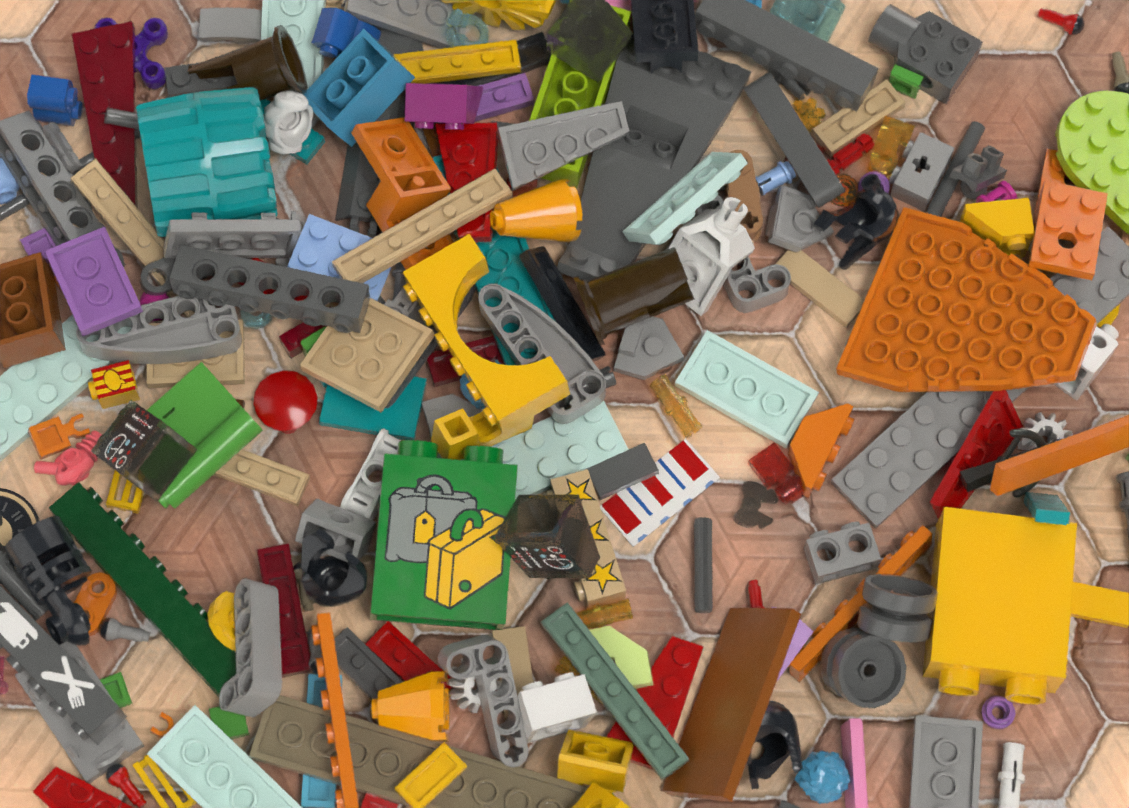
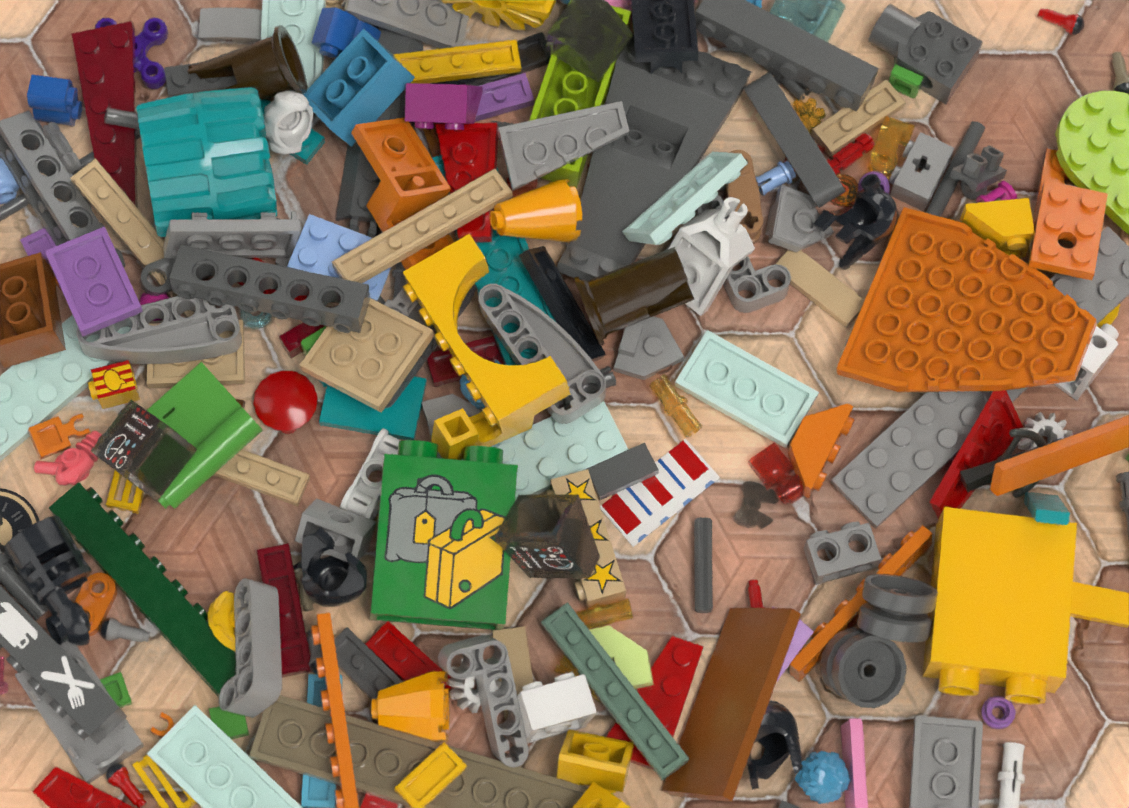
(458, 19): clear light blue piece -> none

